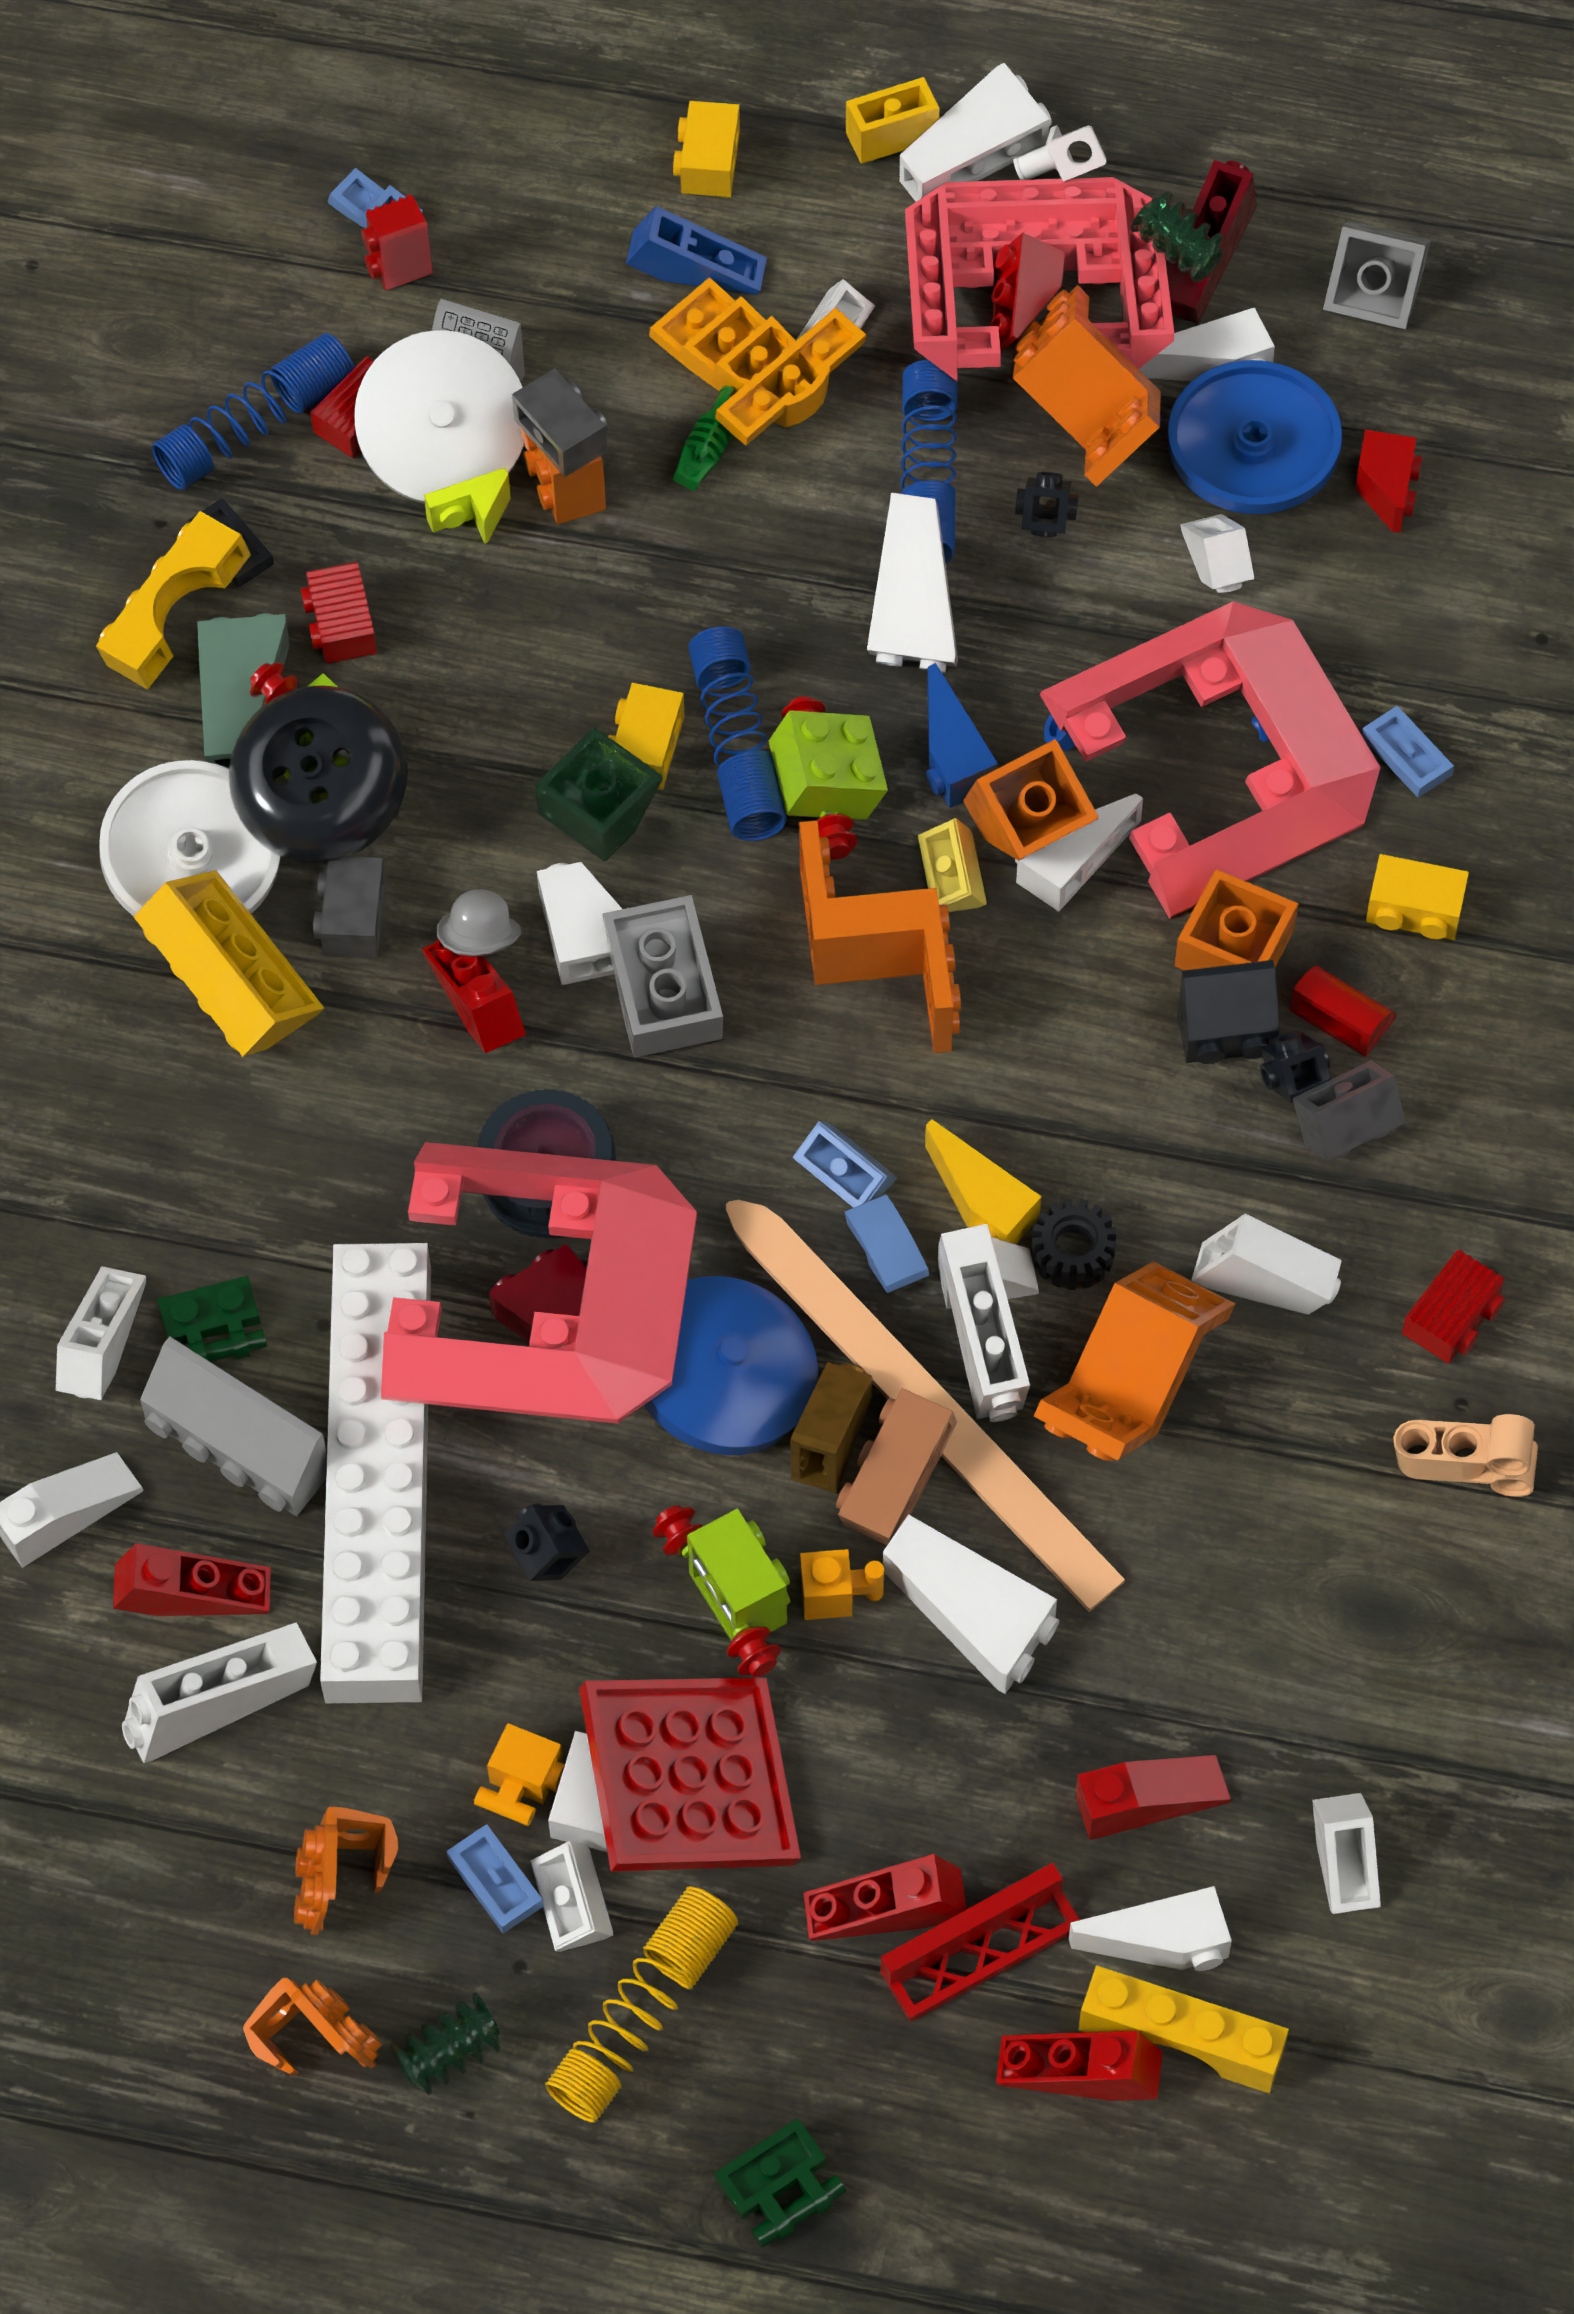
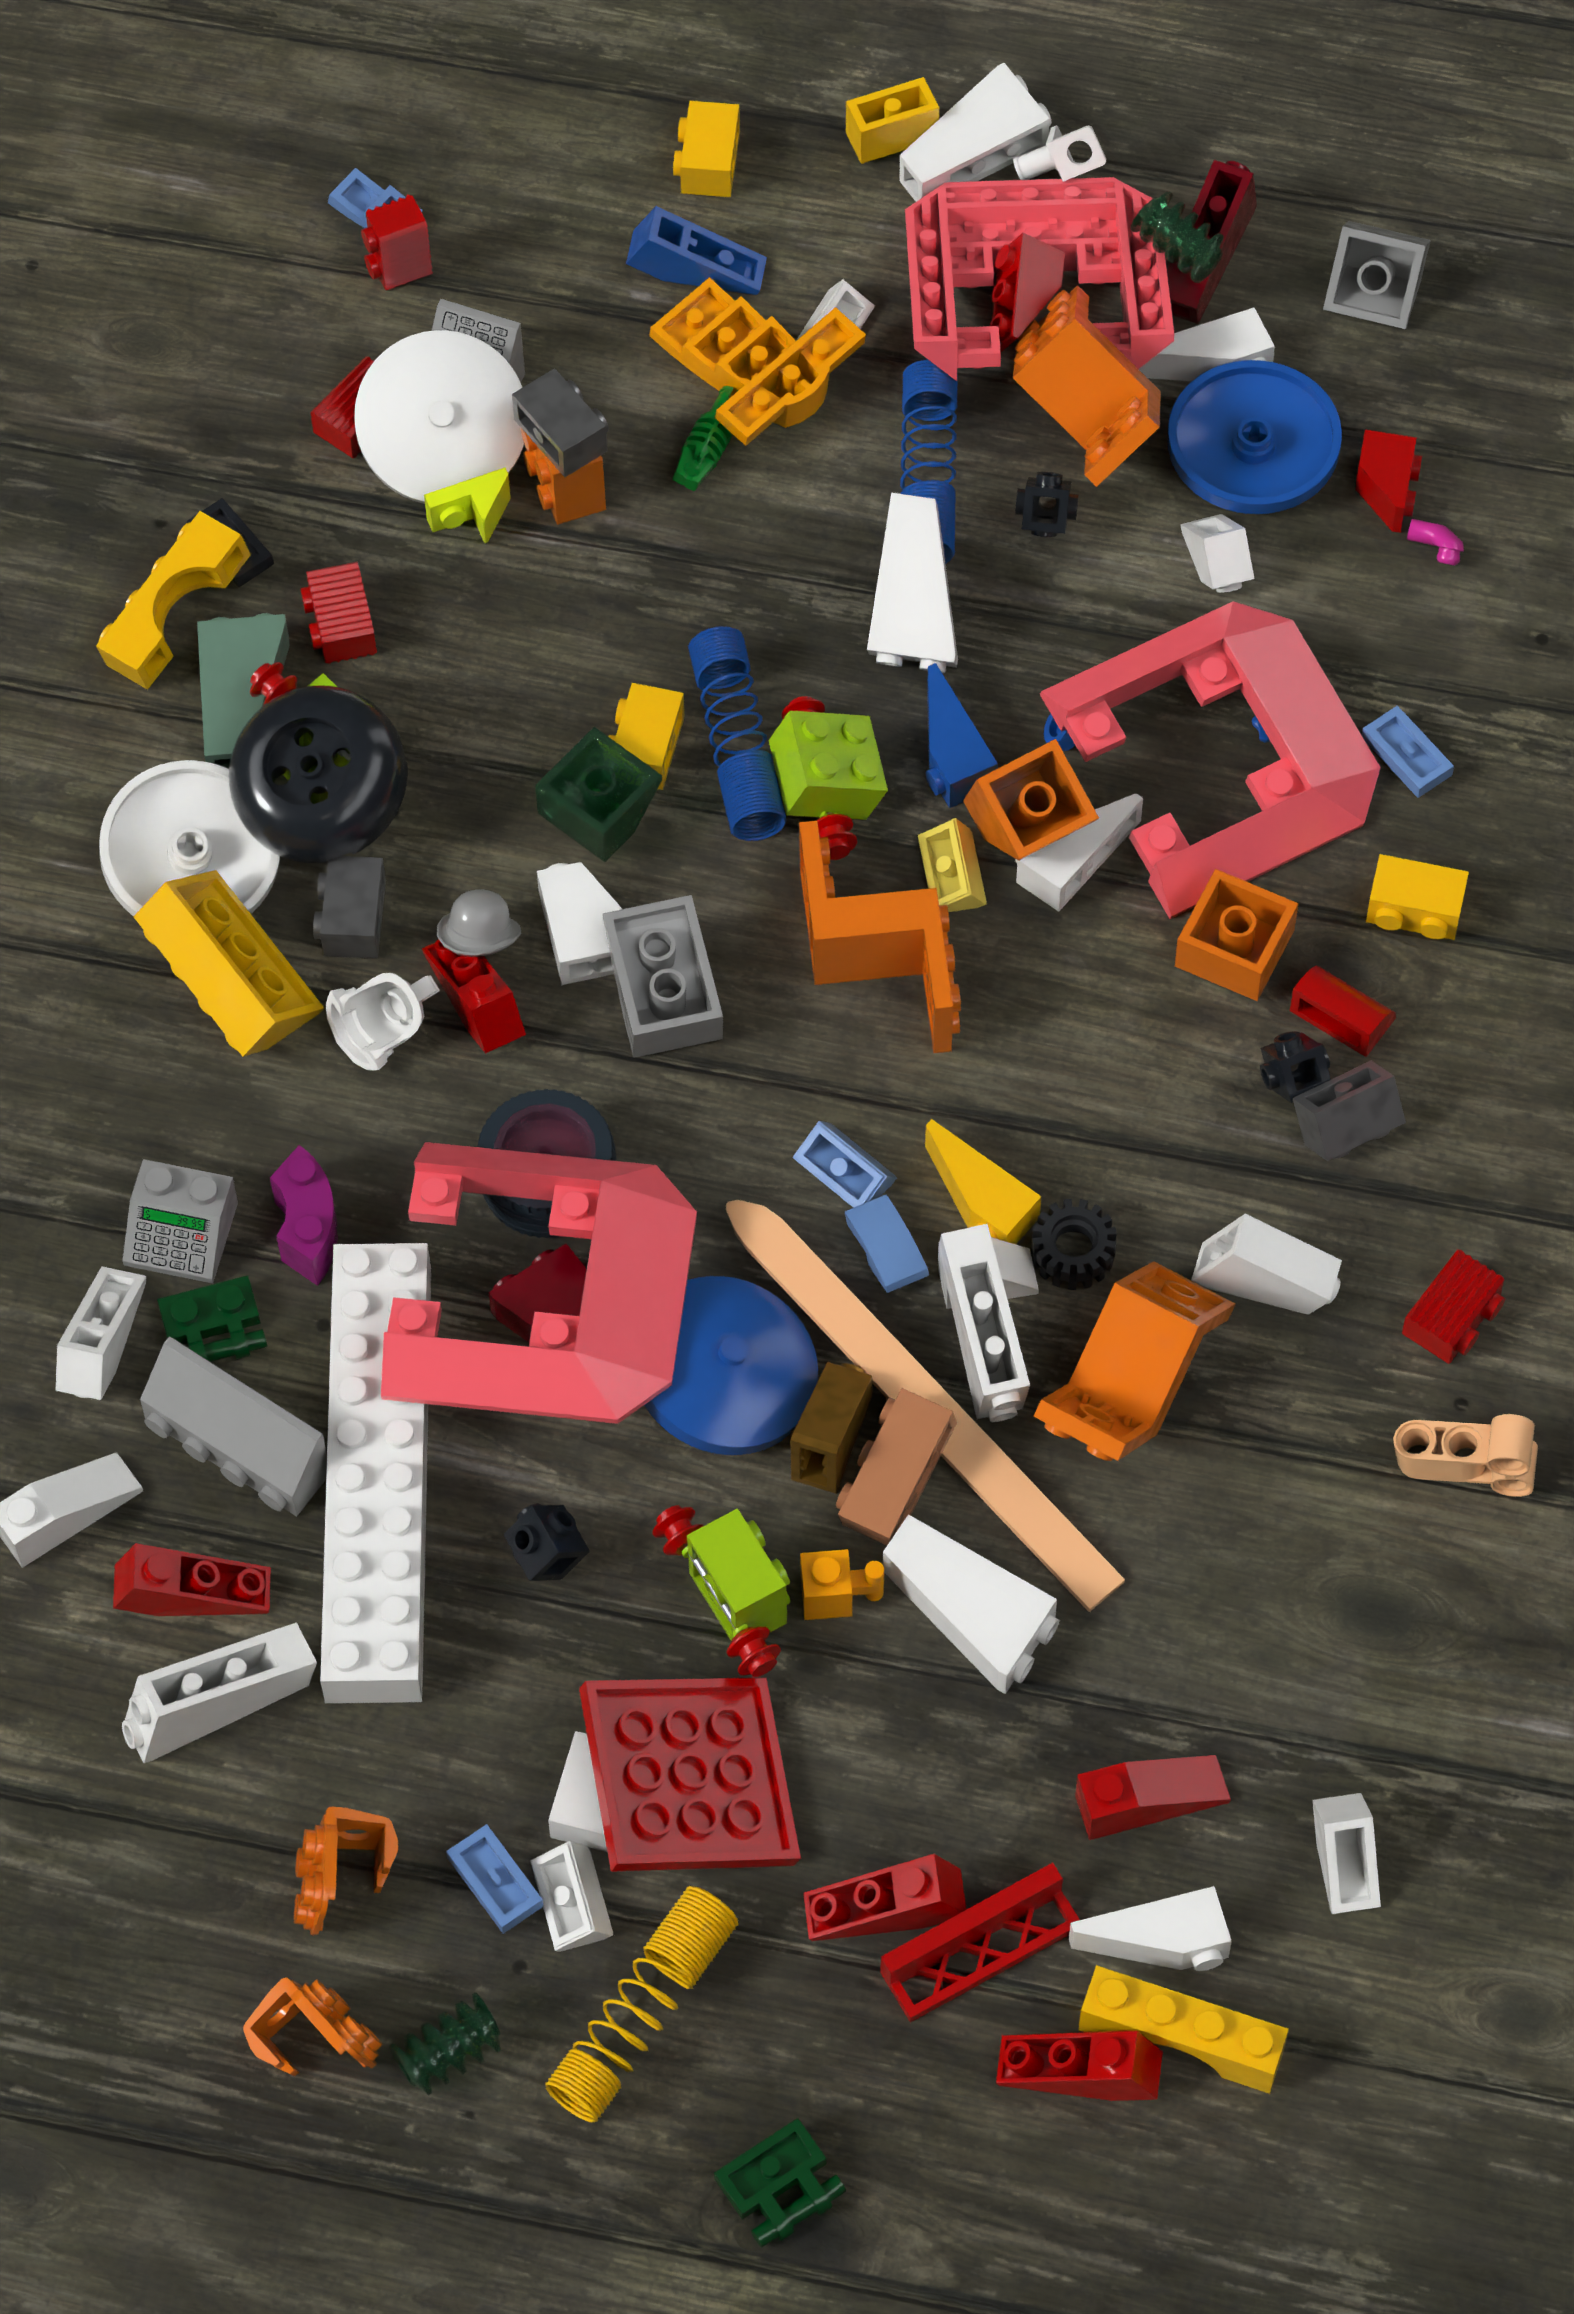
(179, 1221): none -> light grey slope
(299, 380): blue piece -> none
(310, 1218): none -> magenta brick
(377, 1016): none -> white helmet
(522, 1767): light orange brick -> none
(1228, 1011): black slope -> none
(1439, 536): none -> dark pink arm

